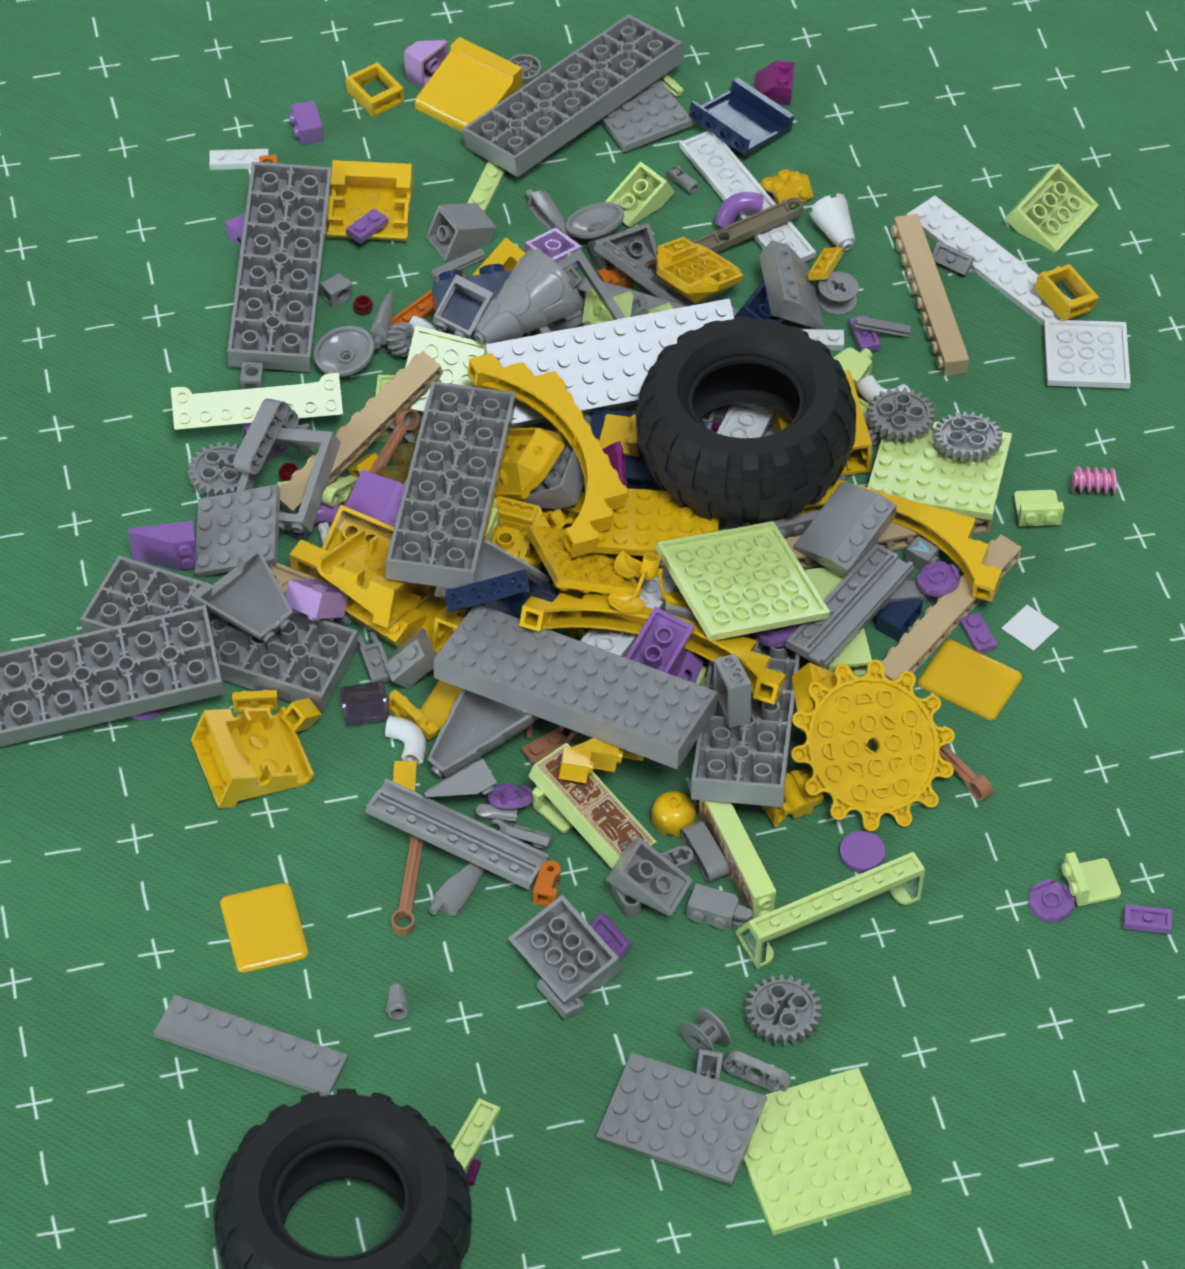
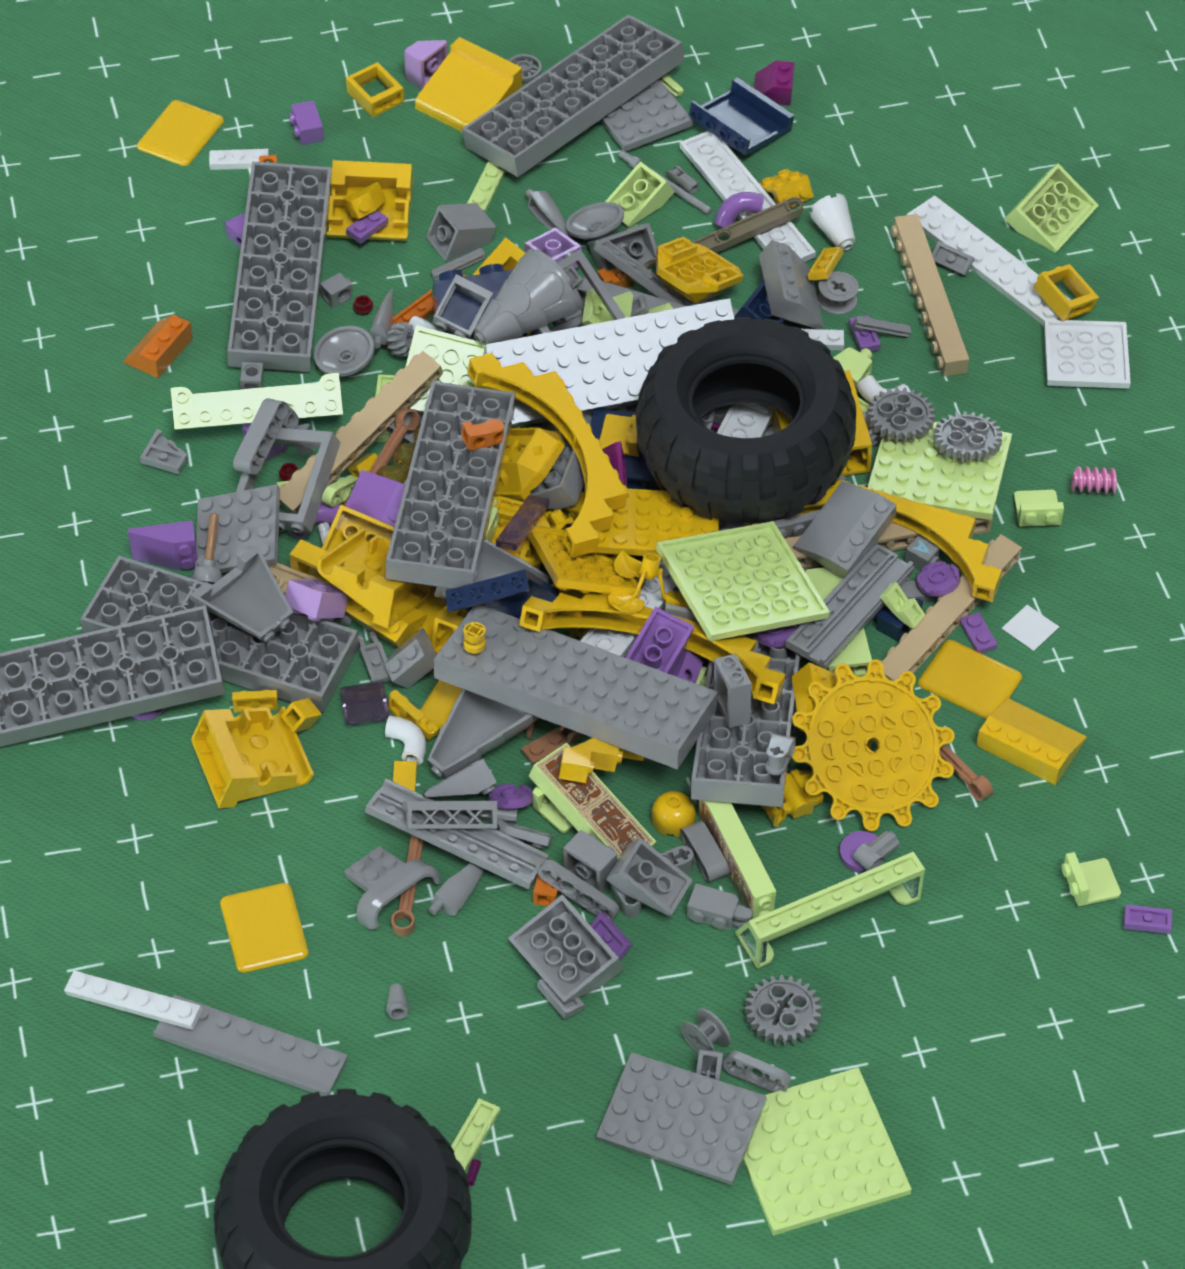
(133, 1000): none -> white plate
(160, 345): none -> orange slope
(163, 454): none -> light grey wing
(180, 133): none -> yellow piece
(207, 571): none -> piece
(214, 470): light grey gear -> none
(365, 201): none -> yellow slope
(383, 880): none -> light grey piece
(447, 806): none -> light grey fence
(474, 637): none -> yellow wheel
(482, 434): none -> orange leg
(522, 522): none -> tile
(556, 875): none -> light grey beam
(590, 860): none -> light grey brick
(634, 161): none -> light grey bar
(779, 753): none -> light grey piece
(873, 854): none -> light grey piece
(903, 608): none -> yellowish green slope
(1030, 740): none -> yellow slope
(1051, 901): medium lavender tile -> none

